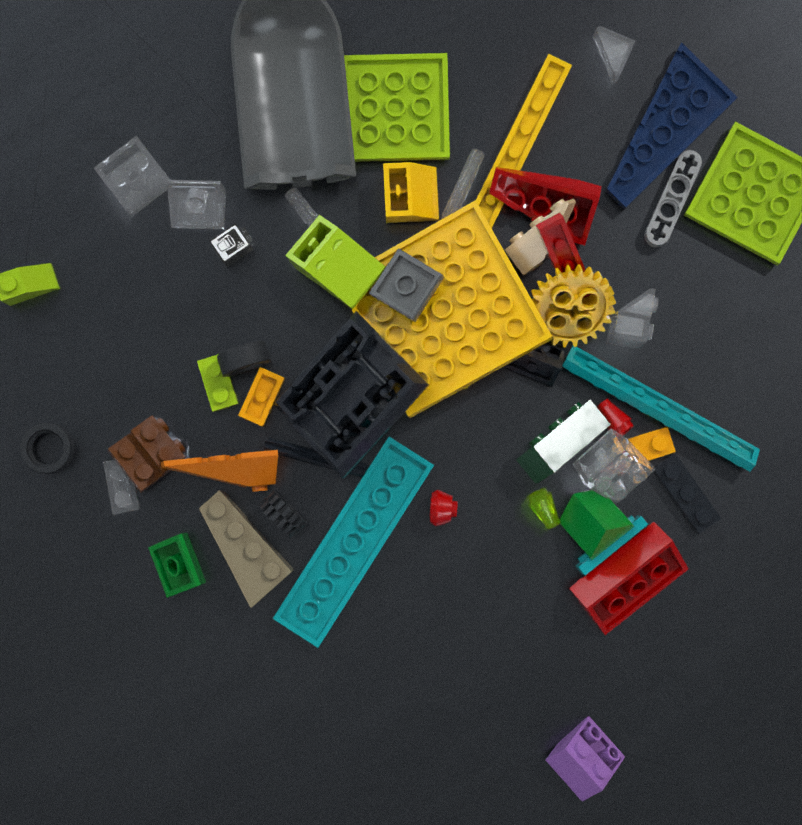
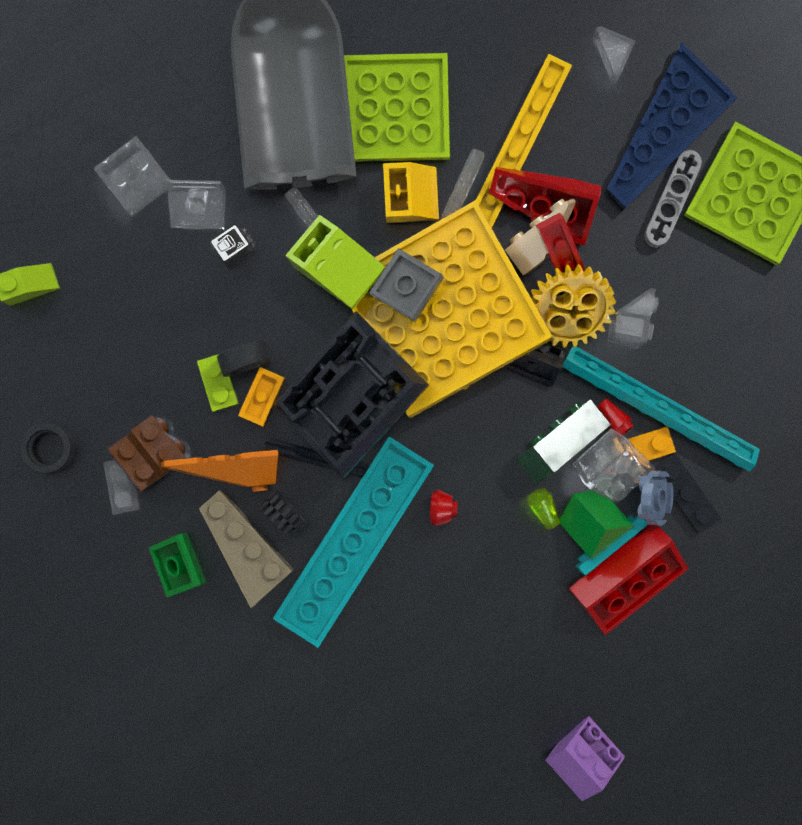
(655, 497): none -> sand blue plate

